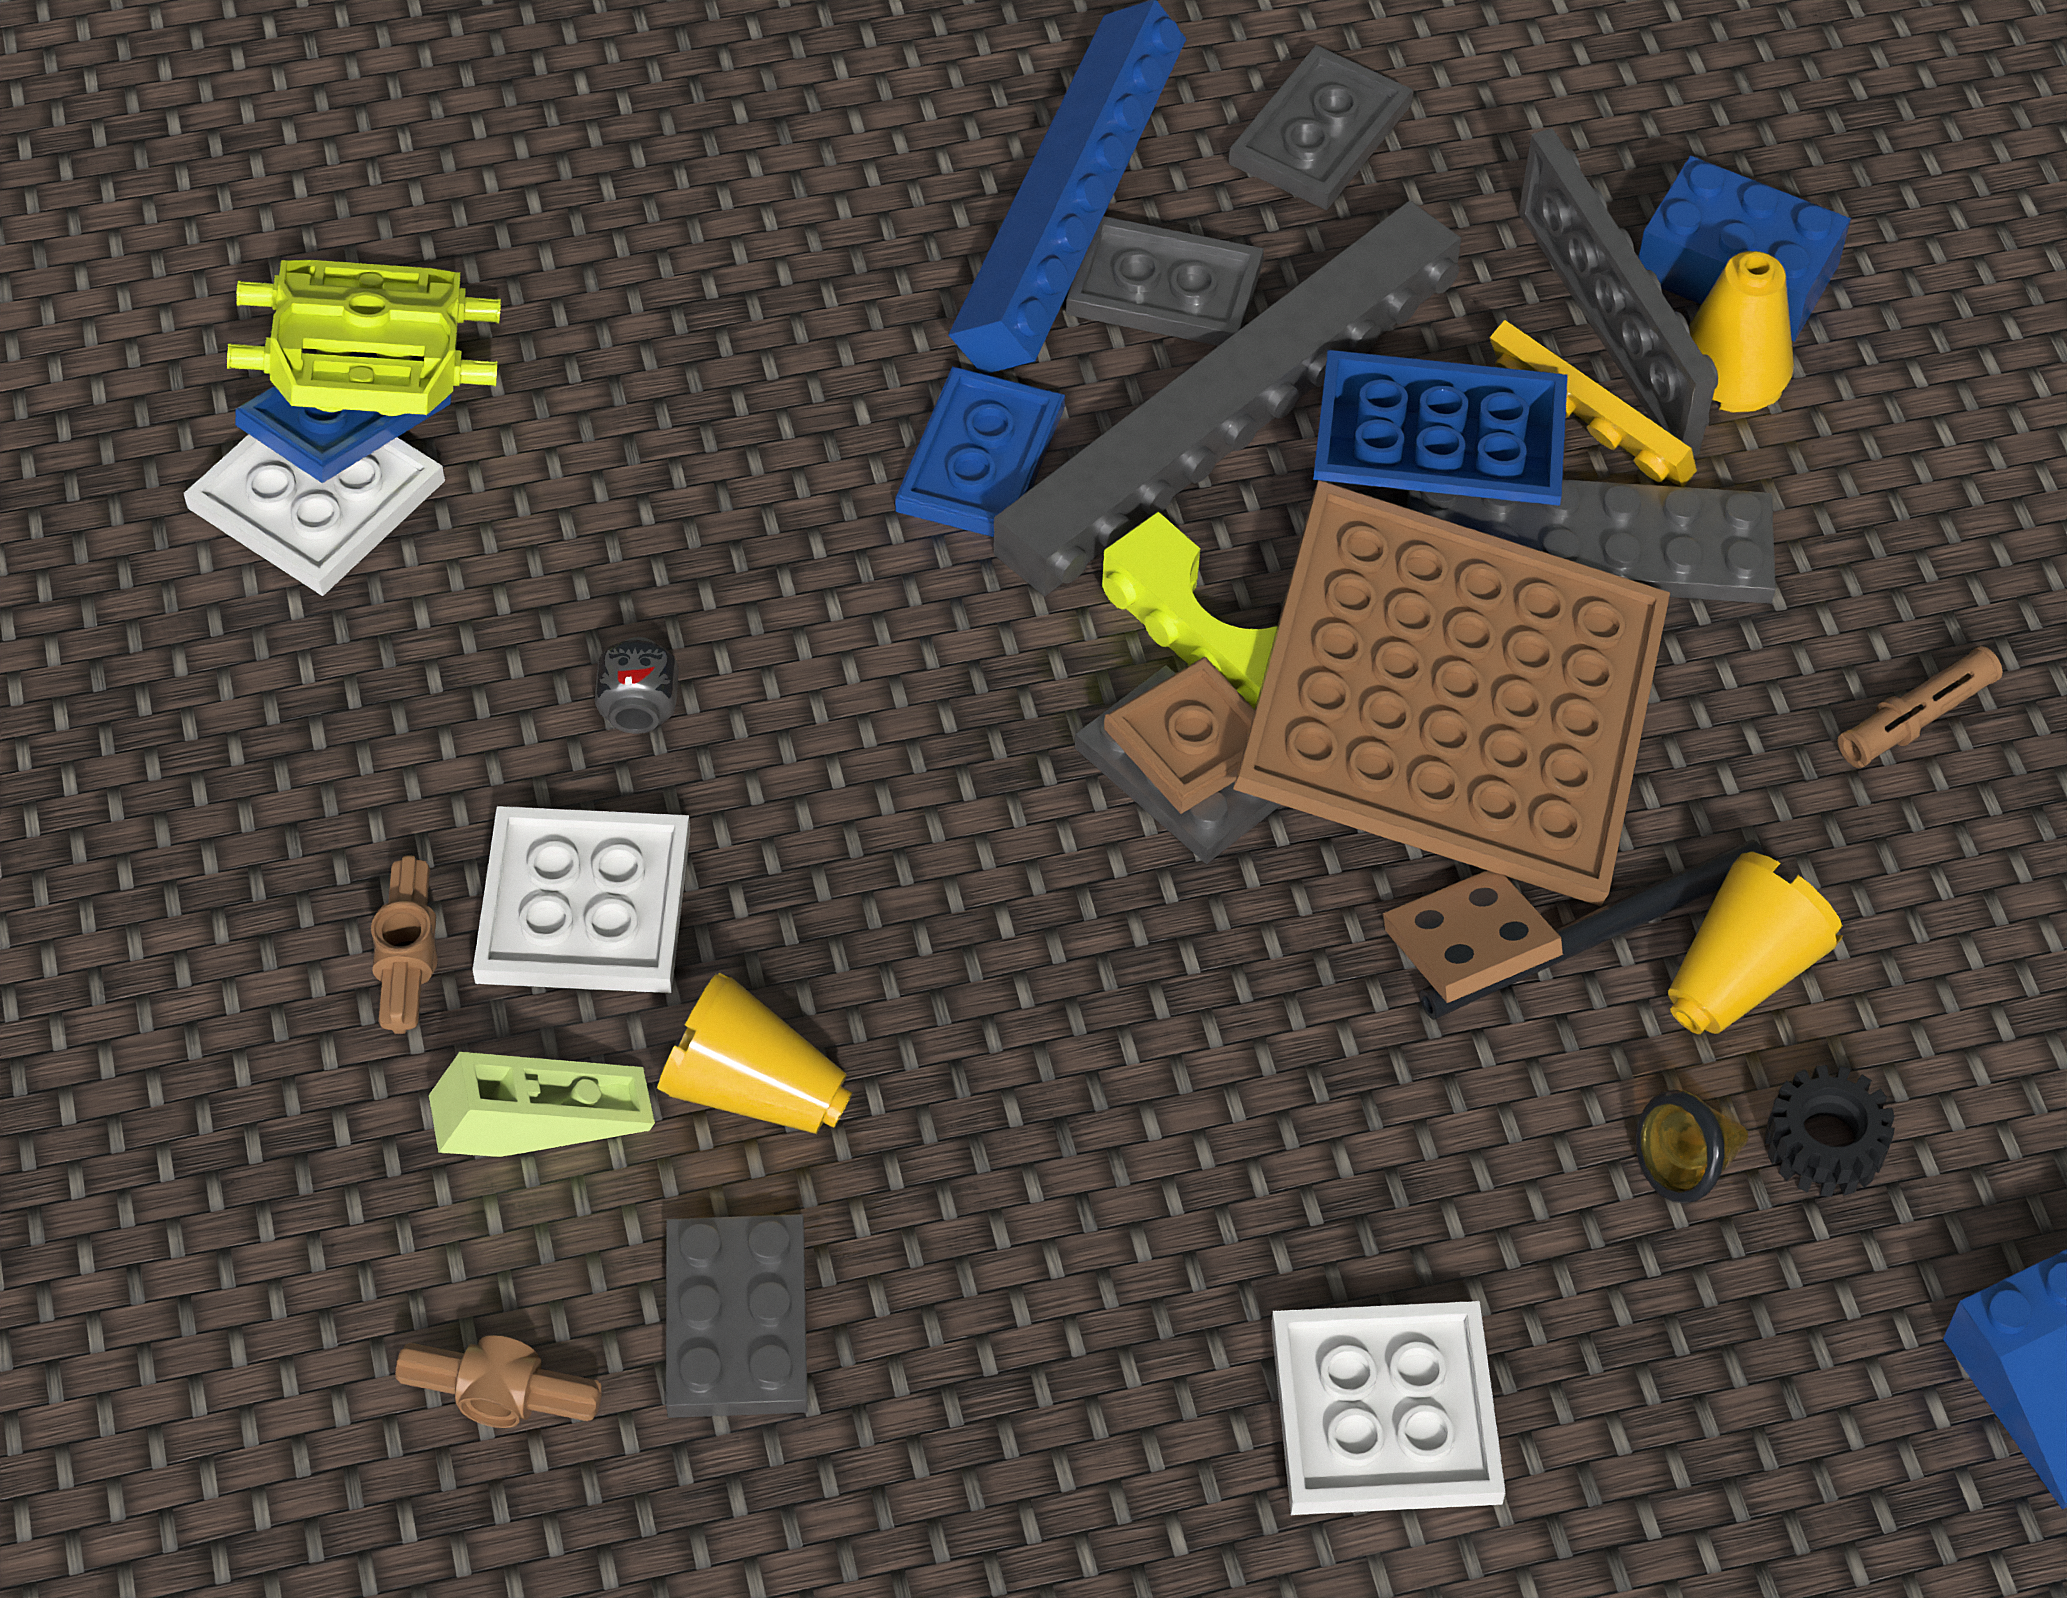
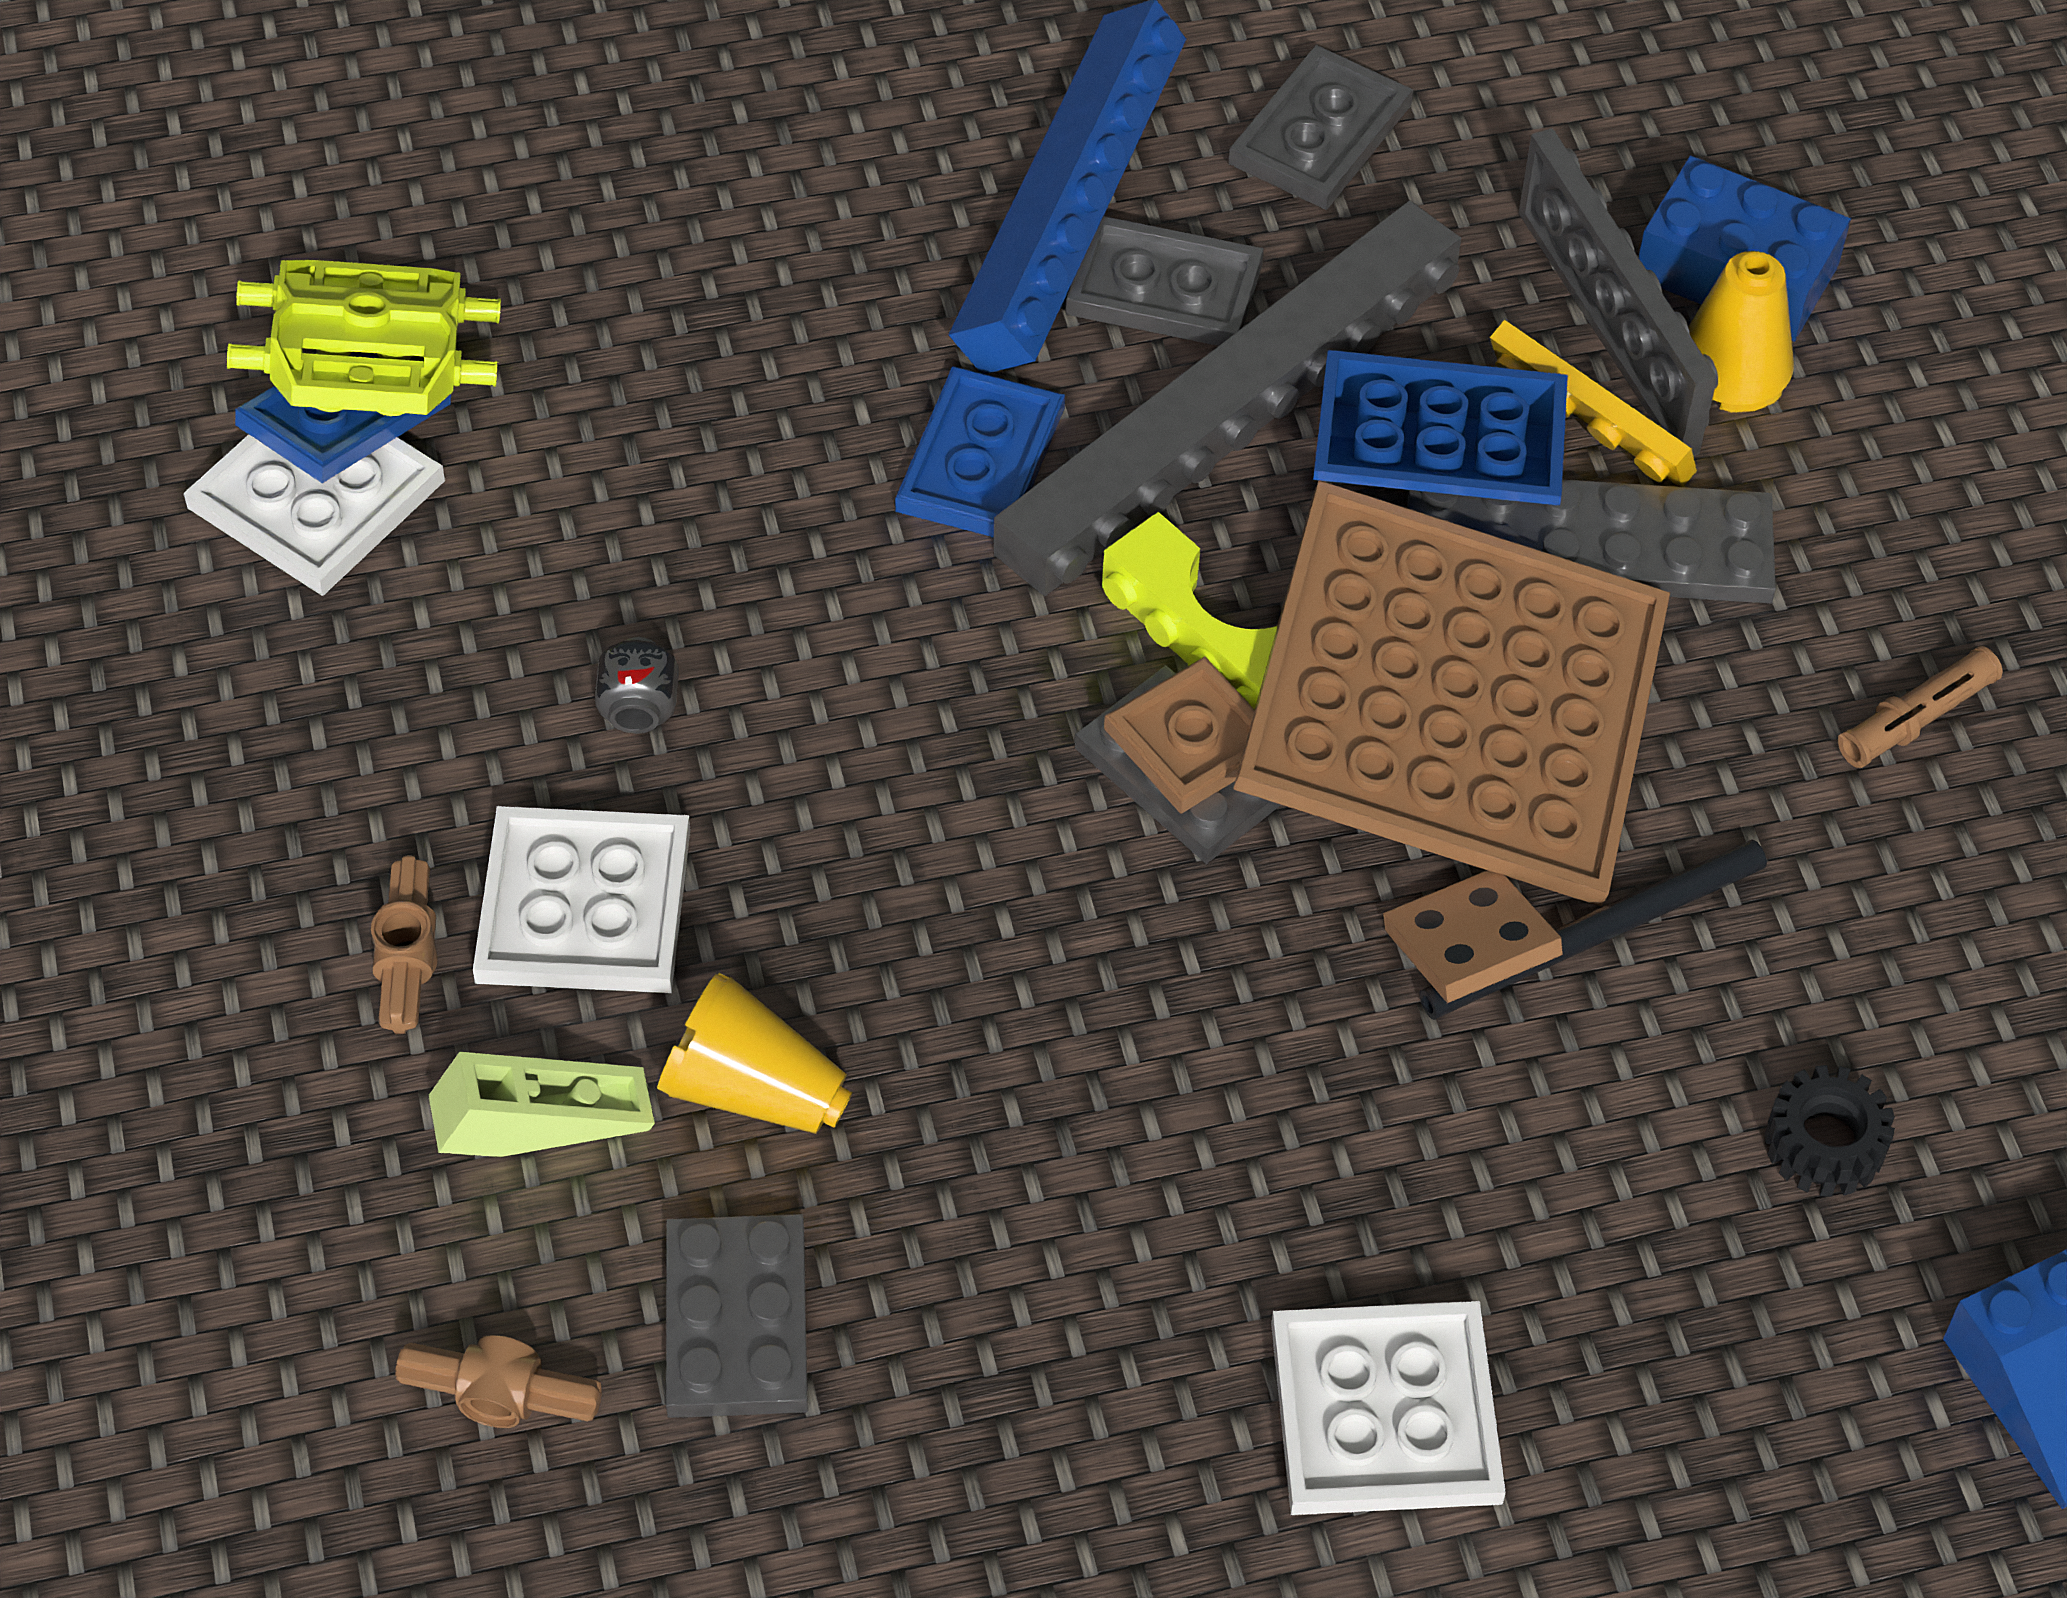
(1685, 1145): clear yellow hat -> none
(1751, 944): yellow cone -> none

